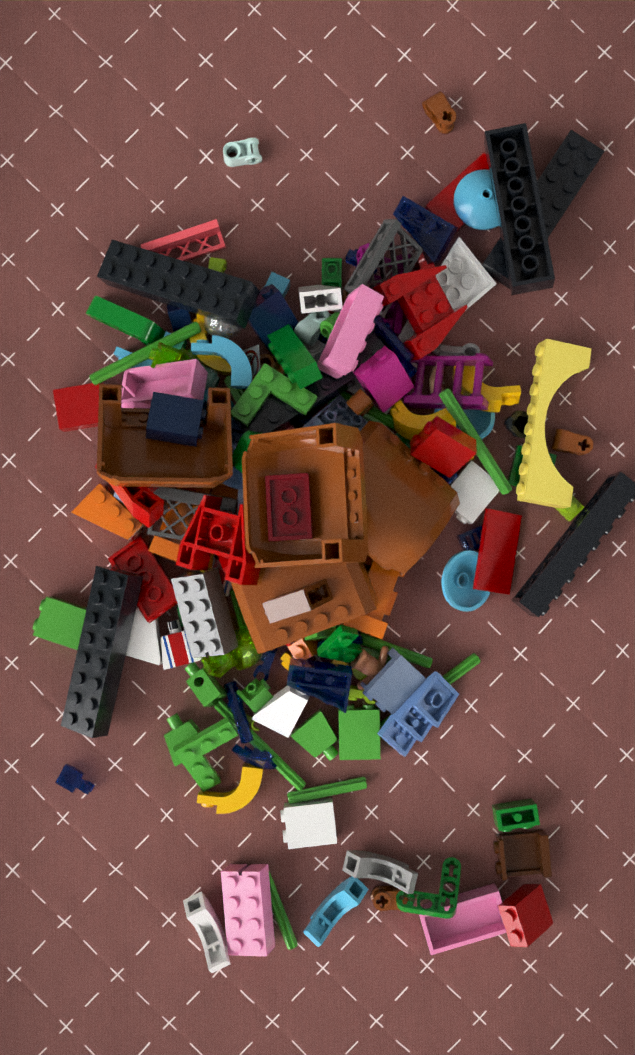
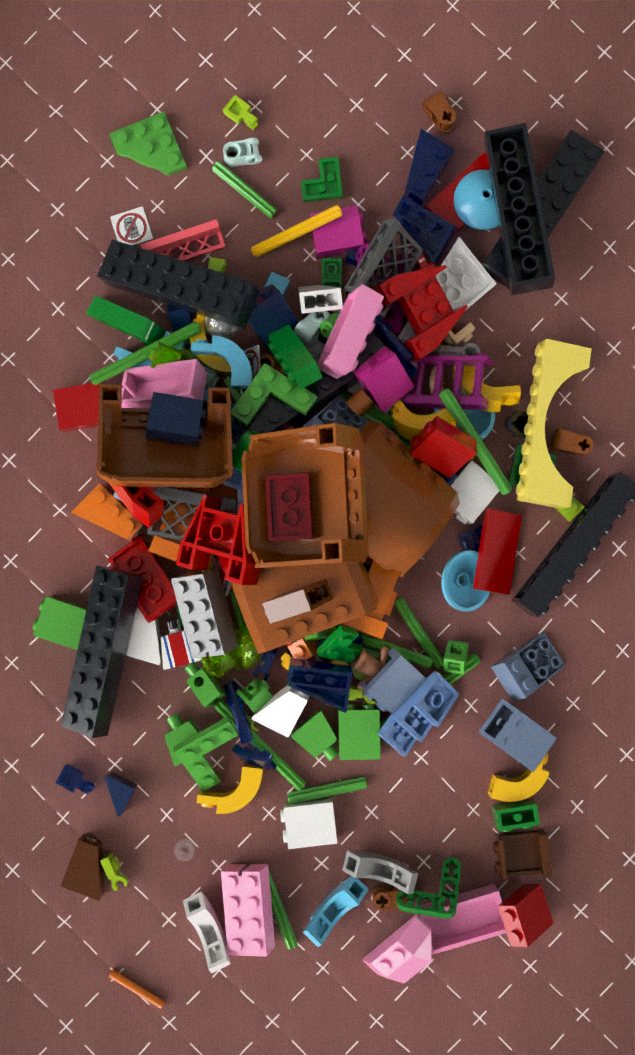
(85, 870): none -> reddish brown slope
(111, 867): none -> lime plate
(120, 790): none -> dark blue slope
(131, 226): none -> clear sticker
(134, 987): none -> orange bar
(150, 144): none -> bright green plate
(181, 855): none -> clear plate
(239, 111): none -> lime plate
(244, 189): none -> bright green axle
(296, 231): none -> yellow axle
(327, 186): none -> green plate
(340, 234): none -> dark pink brick
(403, 952): none -> bright pink wedge
(419, 632): none -> bright green axle
(428, 165): none -> clear blue wedge
(455, 657): none -> bright green brick
(463, 335): none -> tan bracket
(517, 735): none -> sand blue slope
(519, 787): none -> yellow arch
(528, 667): none -> sand blue slope

